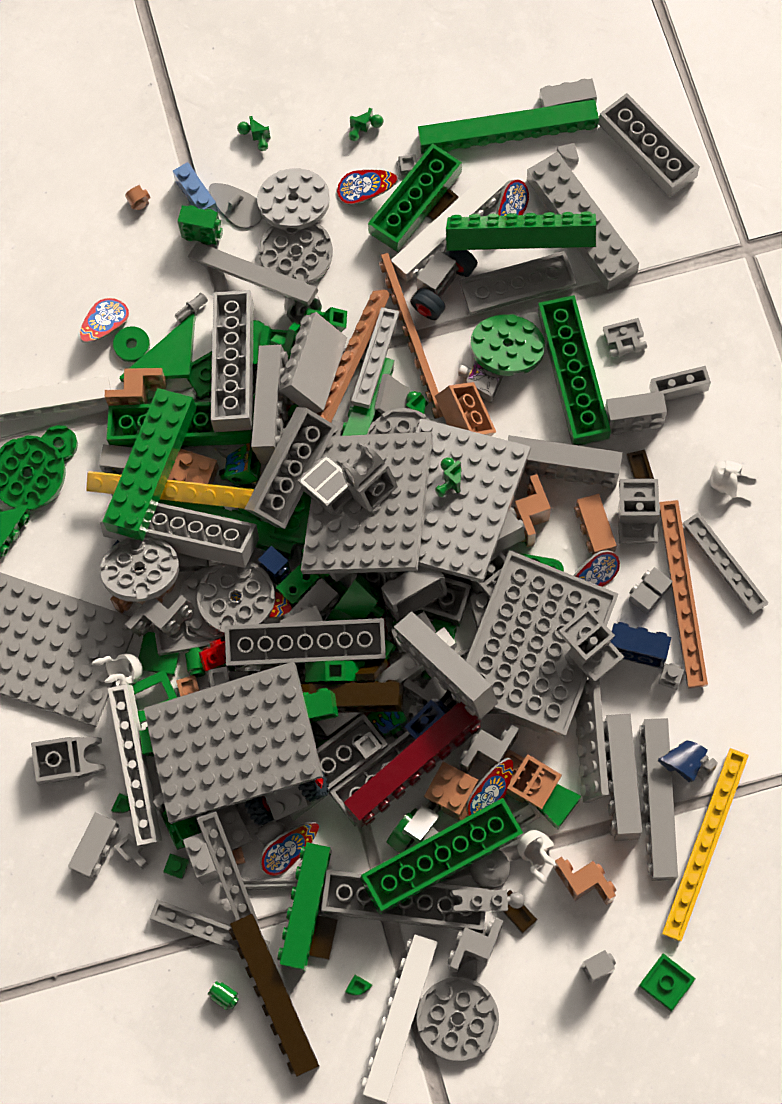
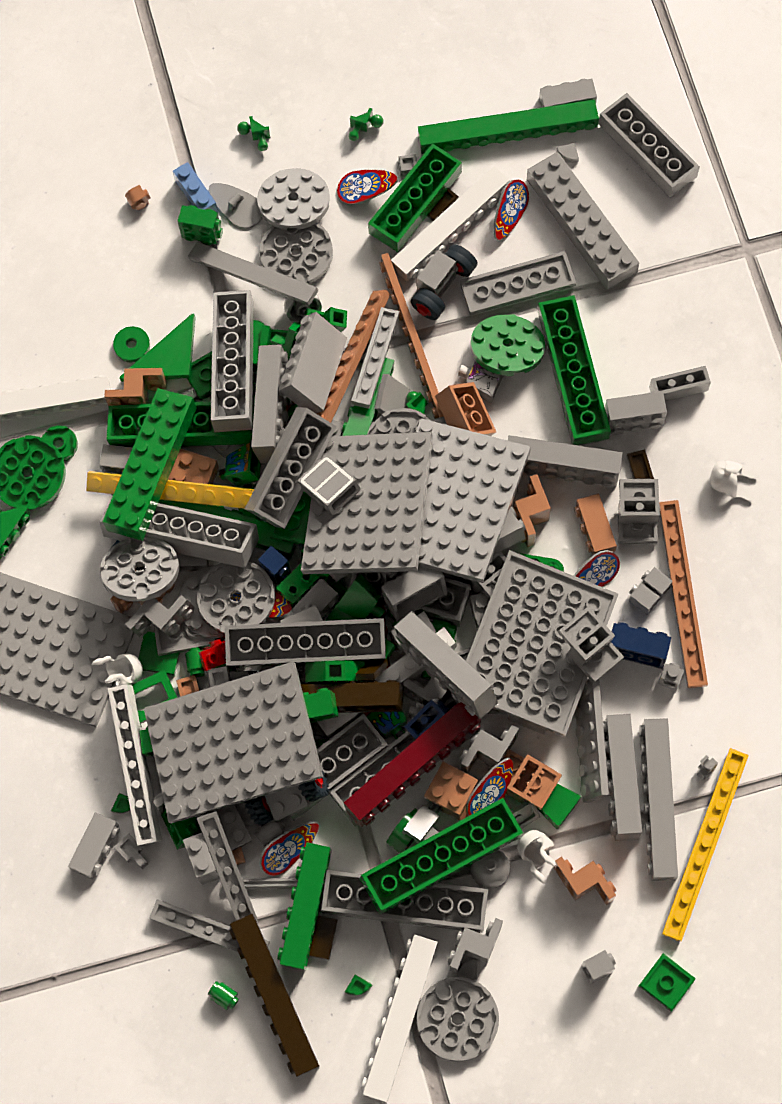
(71, 759): light grey brick -> none
(103, 319): shield -> none
(176, 866): green plate -> none
(191, 307): light grey axle -> none
(367, 745): light grey tile -> none
(369, 478): light grey brick -> none
(452, 476): green piece -> none
(485, 900): light grey plate -> none
(520, 917): dark brown tile -> none
(521, 231): green brick -> none
(624, 332): light grey plate -> none
(684, 759): dark blue slope -> none
(725, 563): light grey plate -> none

